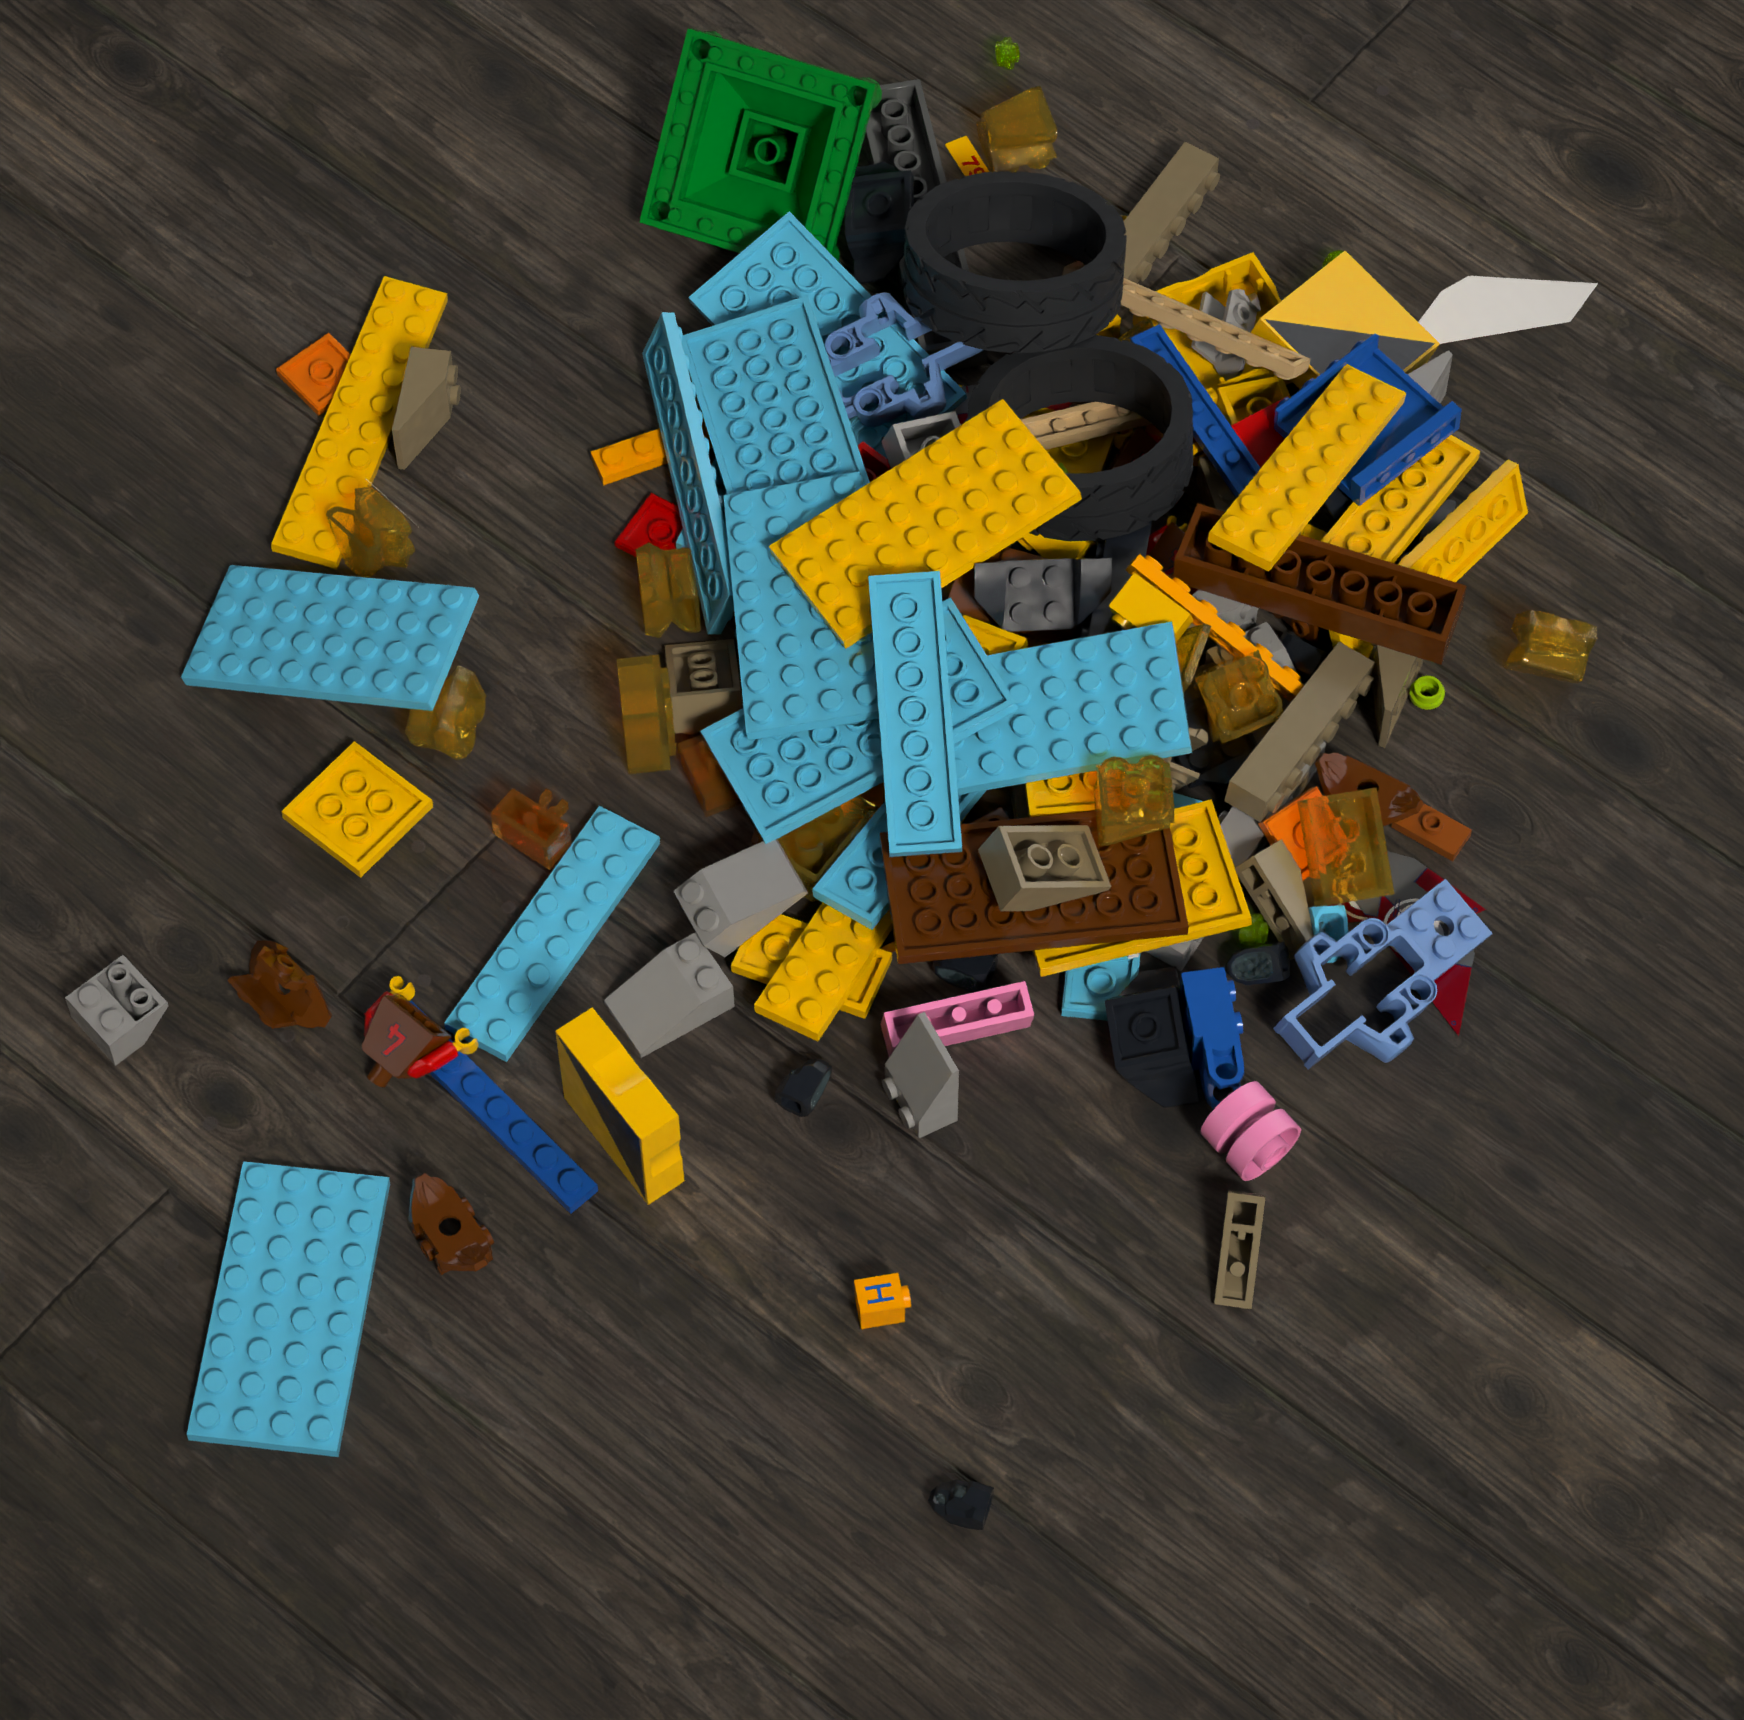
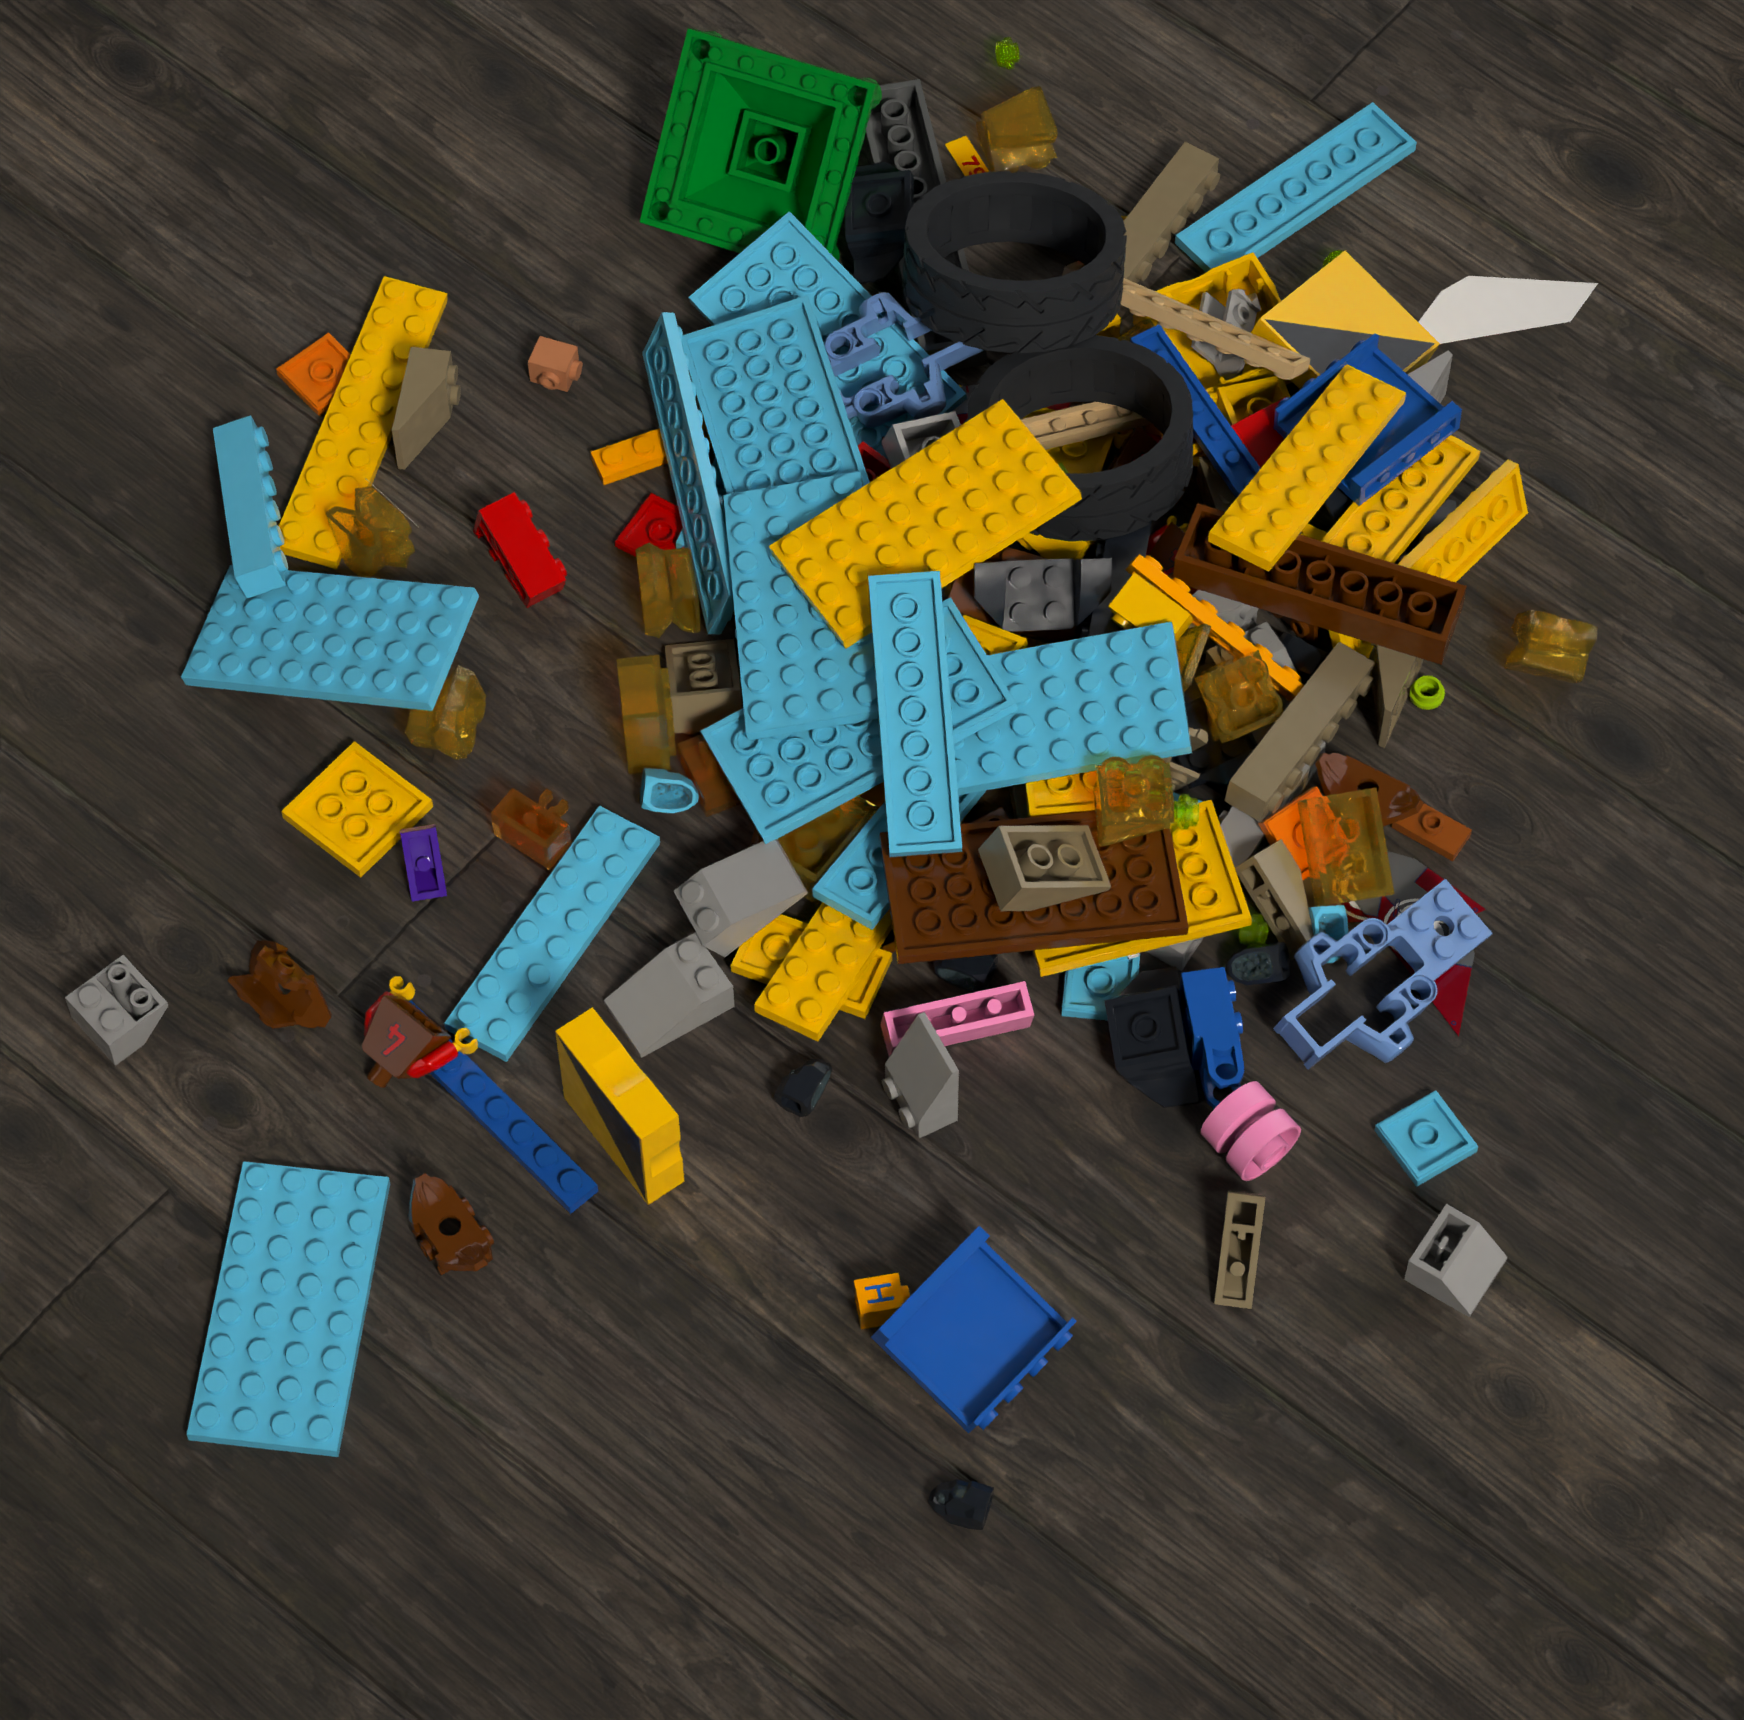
(250, 506): none -> medium azure brick
(423, 862): none -> dark purple slope
(520, 549): none -> red wedge
(554, 364): none -> nougat brick
(666, 791): none -> rock
(973, 1333): none -> blue panel
(1186, 811): none -> clear neon green plate
(1298, 190): none -> medium azure plate
(1426, 1138): none -> medium azure tile
(1455, 1261): none -> light grey slope

